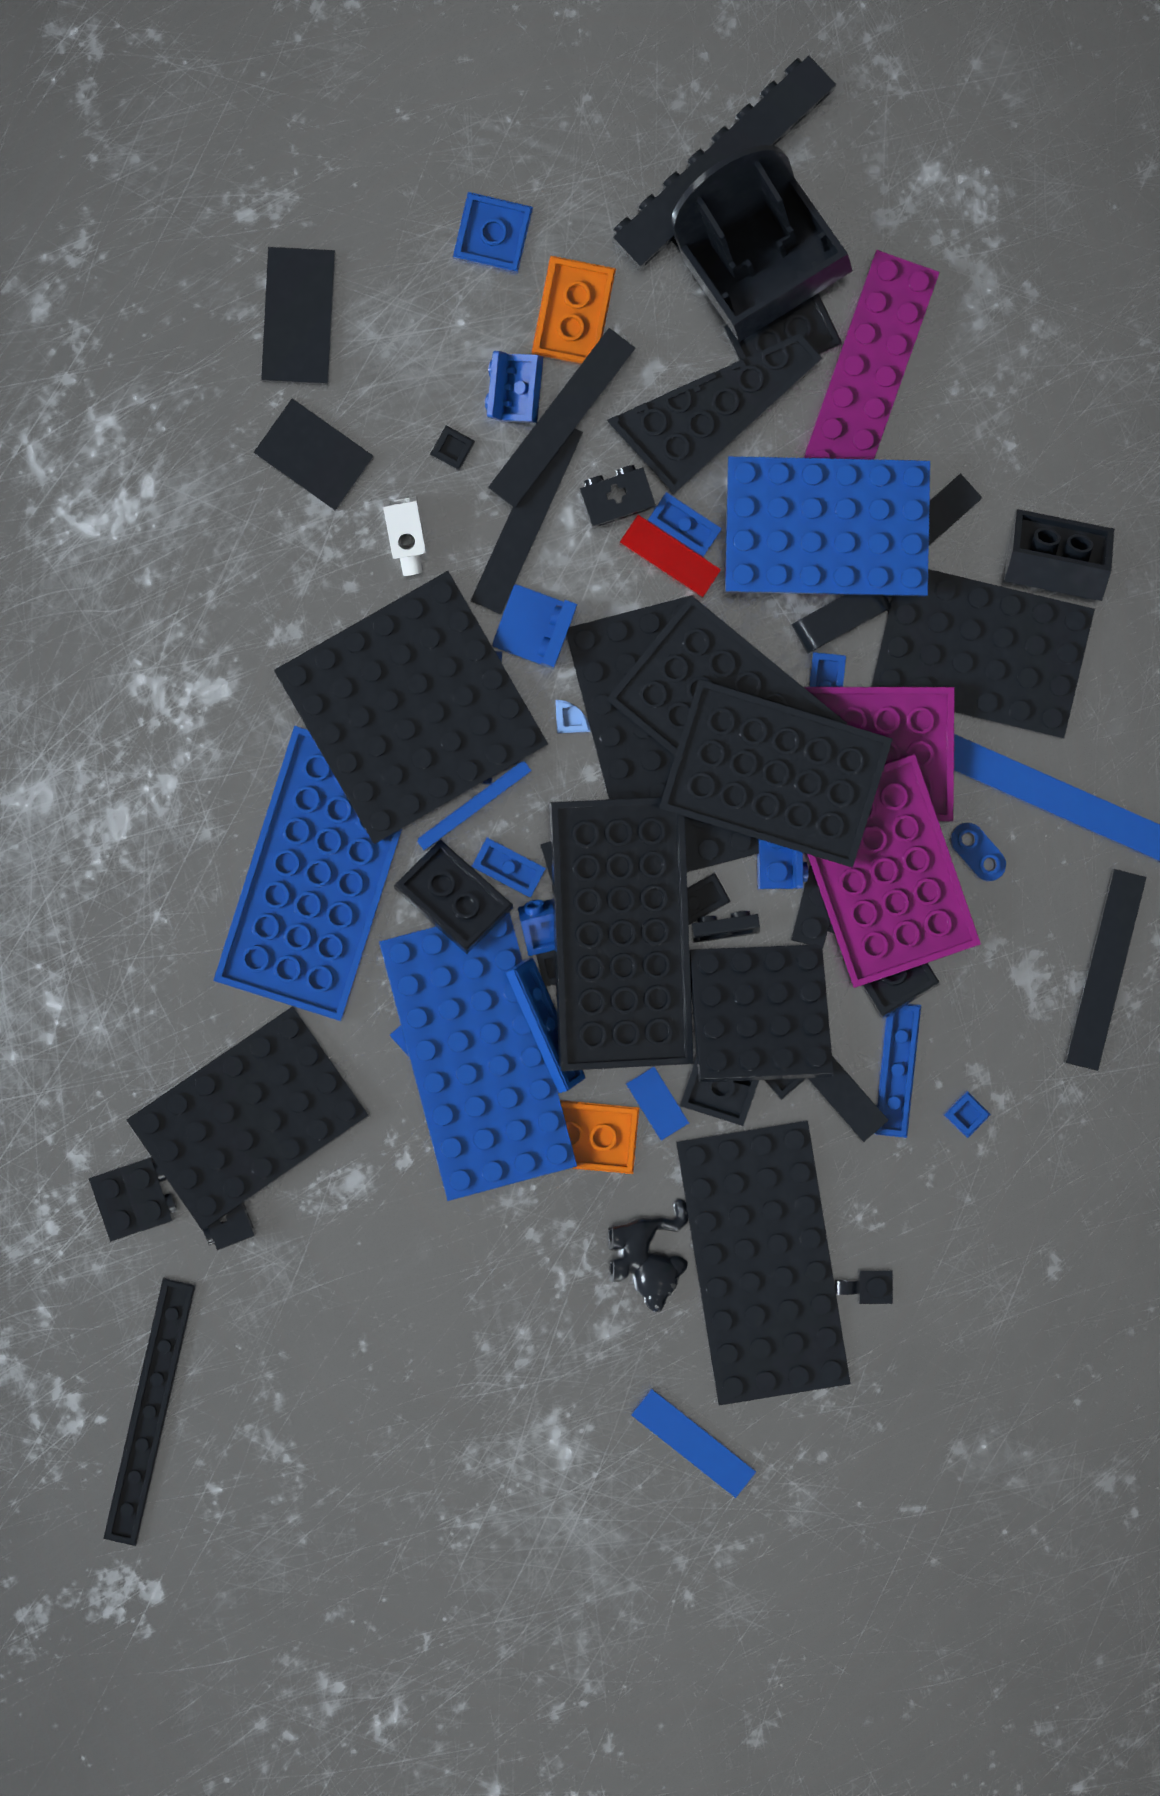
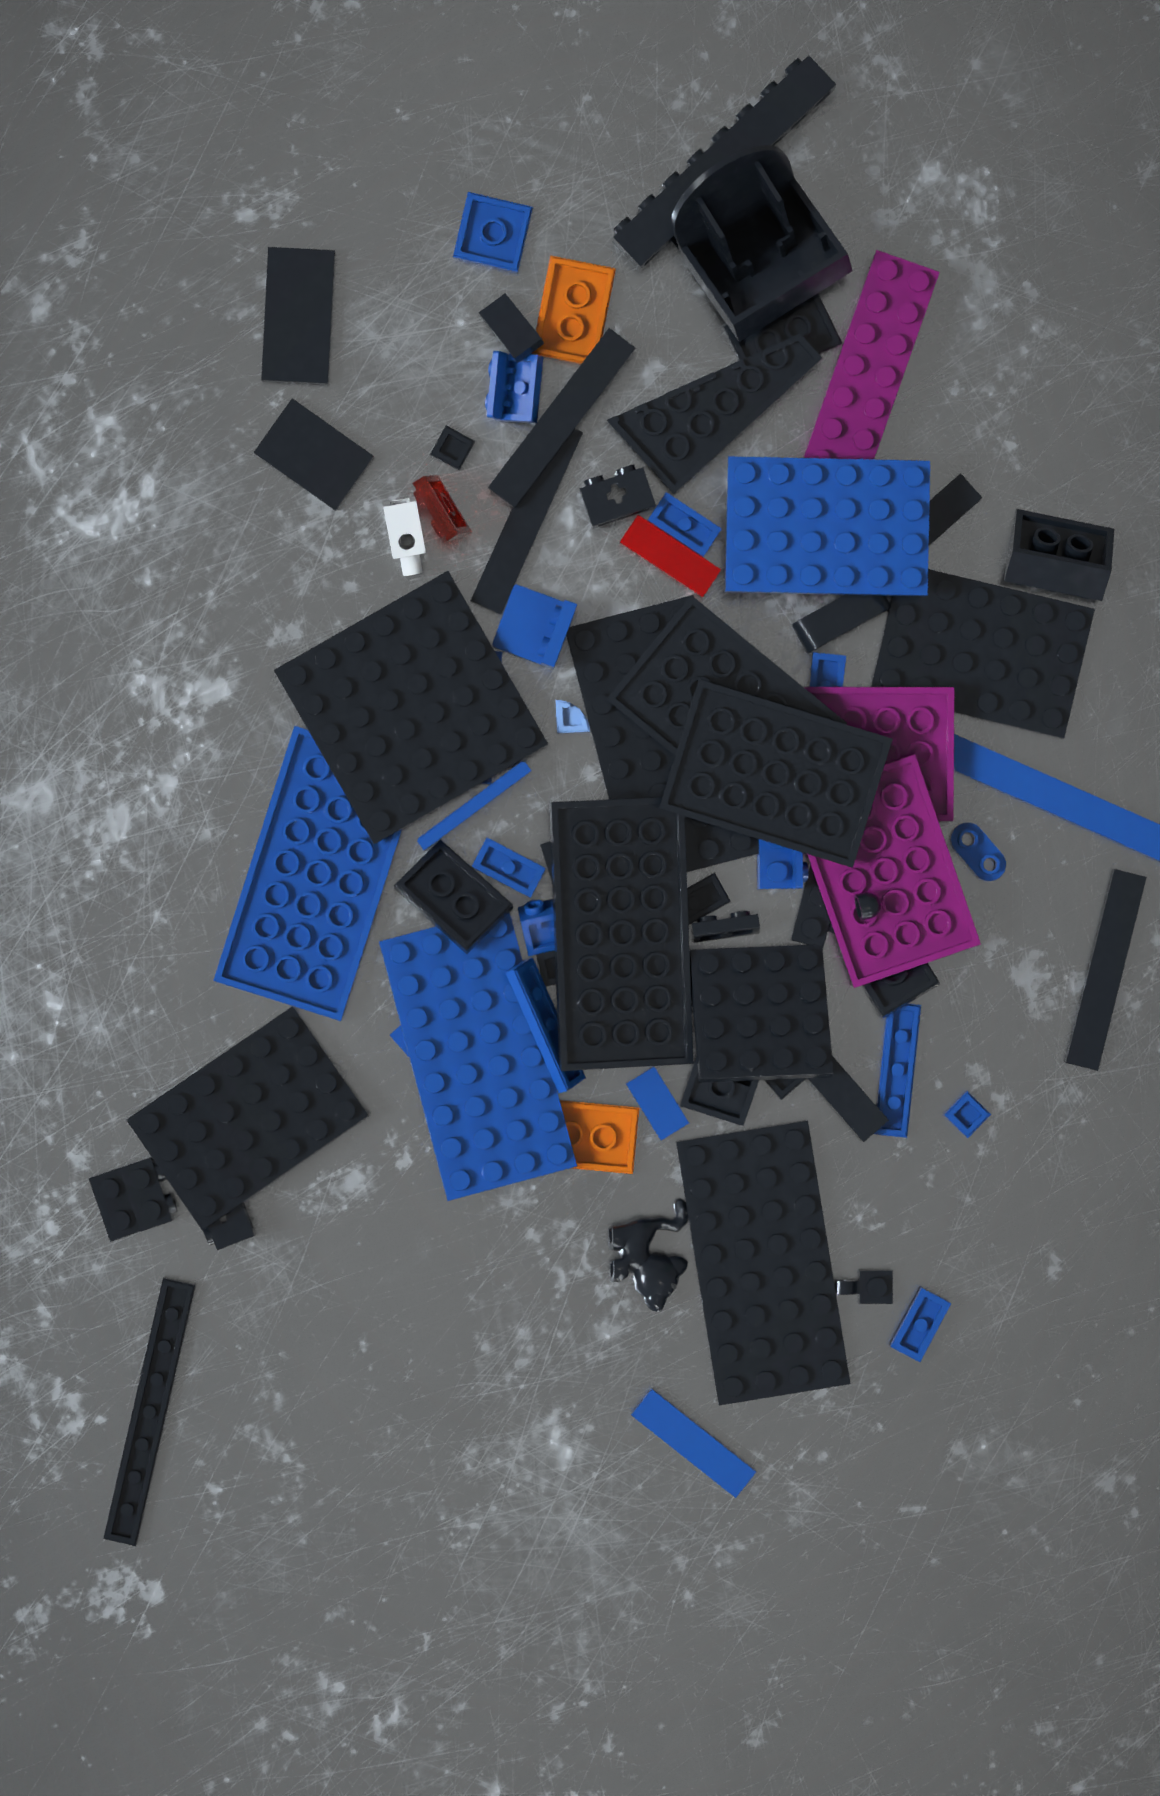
(446, 516): none -> clear red plate
(511, 328): none -> black tile
(867, 905): none -> black hinge
(920, 1324): none -> blue plate

